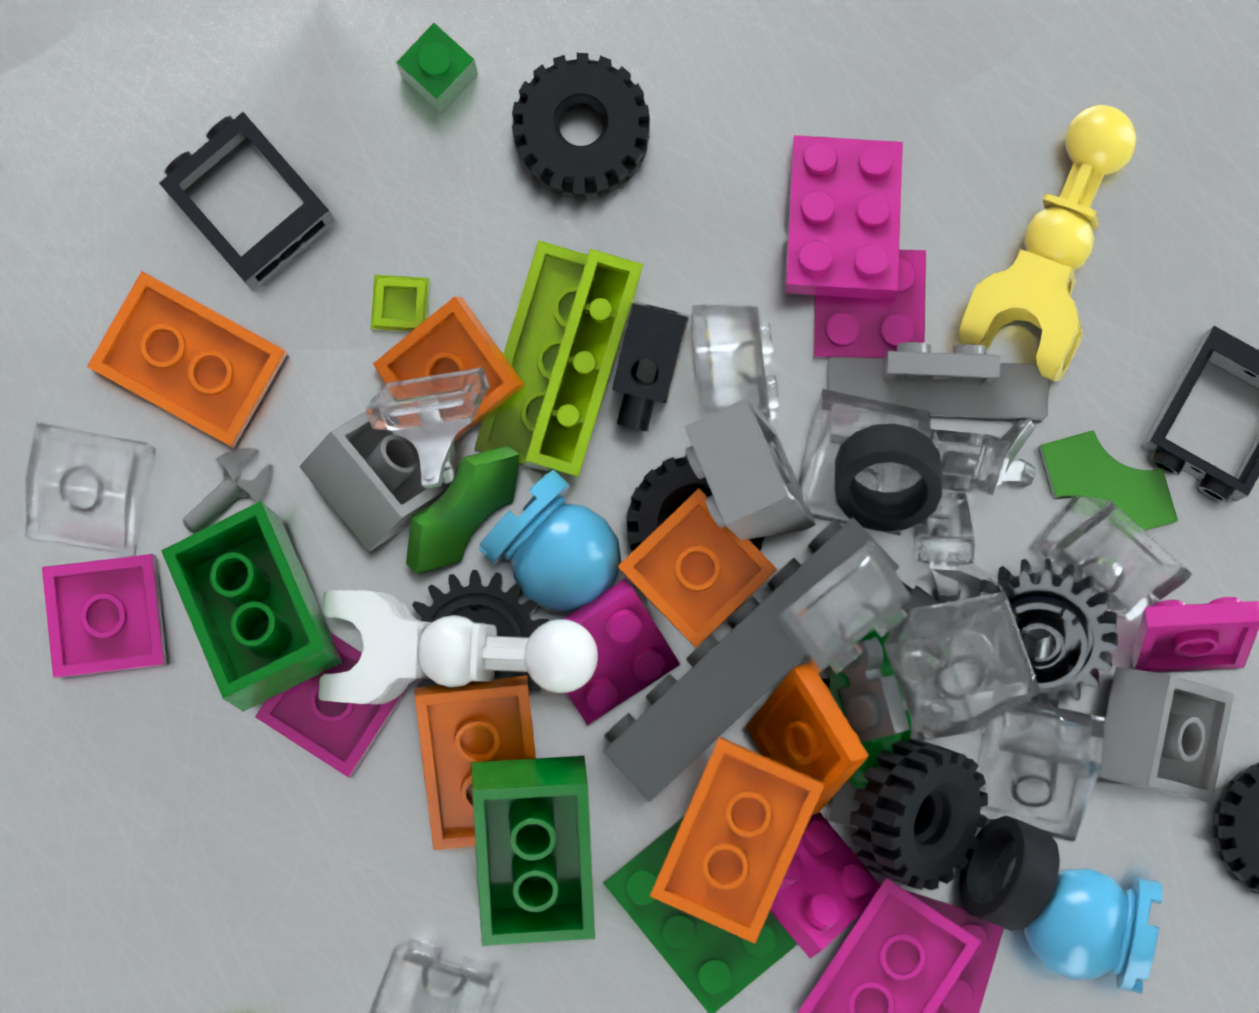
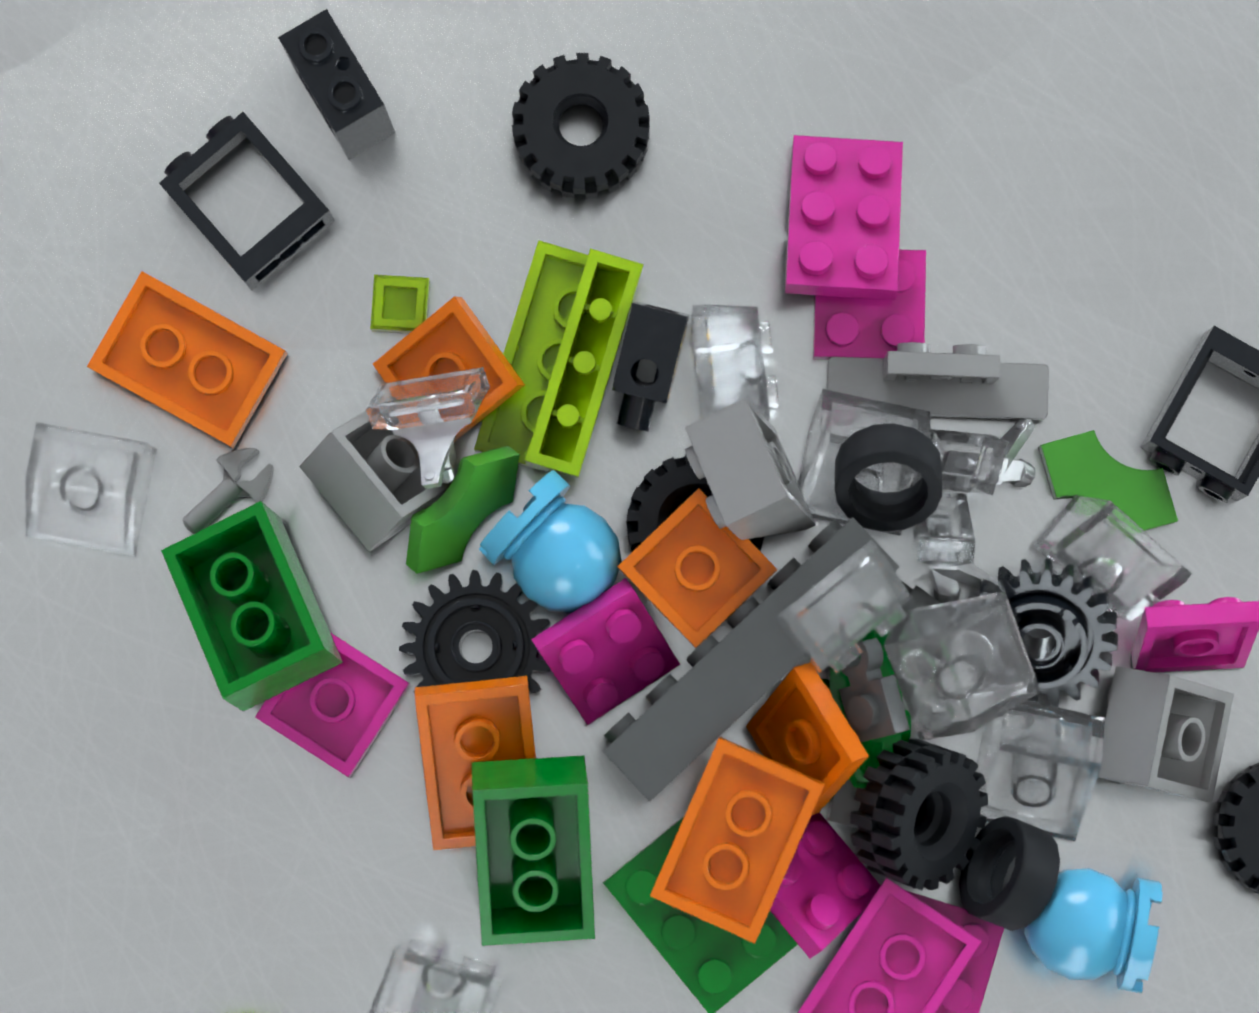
(104, 616): dark pink plate -> none
(337, 84): none -> black window
(437, 67): green brick -> none
(448, 651): white piece -> none
(1056, 245): light yellow piece -> none

